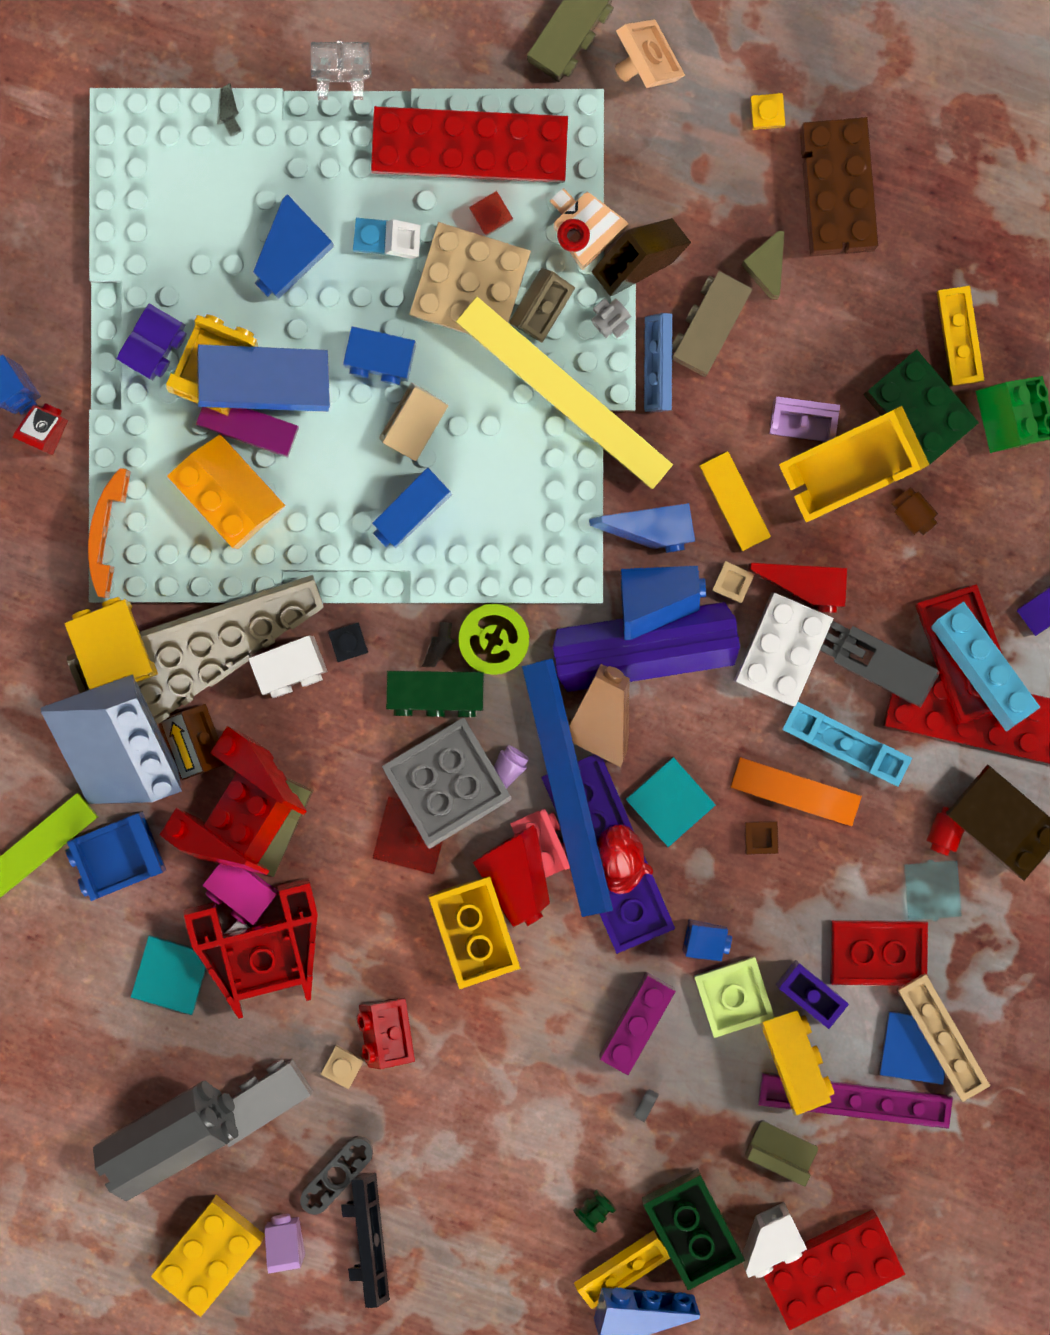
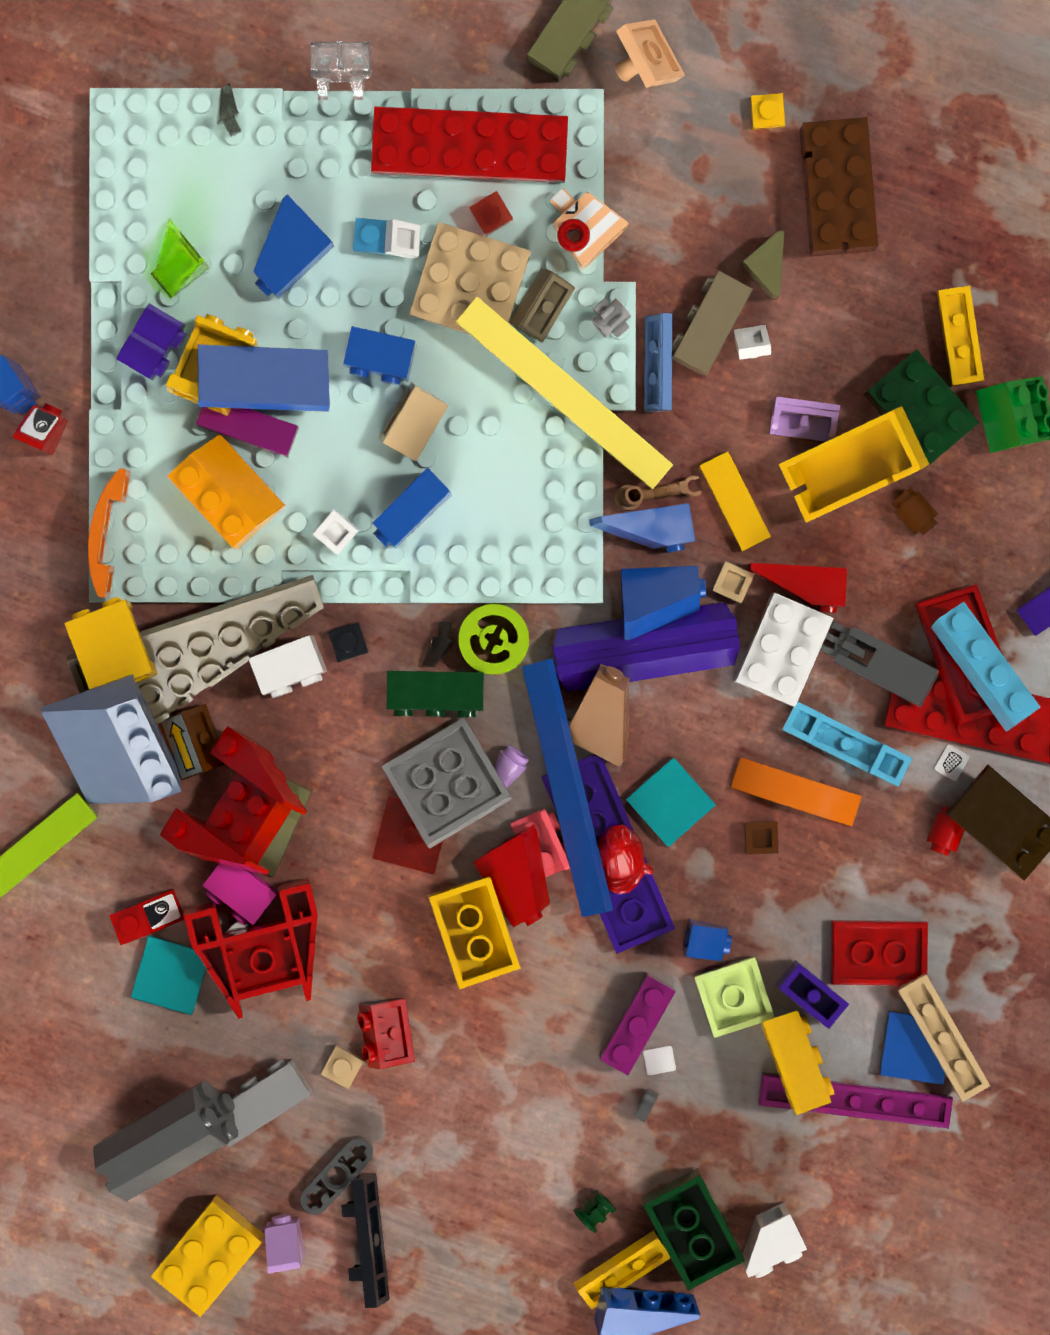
(115, 856): blue panel -> none
(146, 917): none -> red slope
(177, 262): none -> clear neon green slope
(335, 531): none -> white plate
(640, 254): dark brown slope -> none
(643, 494): none -> medium nougat brick
(659, 1060): none -> white sticker
(752, 342): none -> white plate
(781, 1152): olive panel -> none
(834, 1270): red brick -> none
(932, 890): clear light blue piece -> none
(952, 762): none -> white sticker

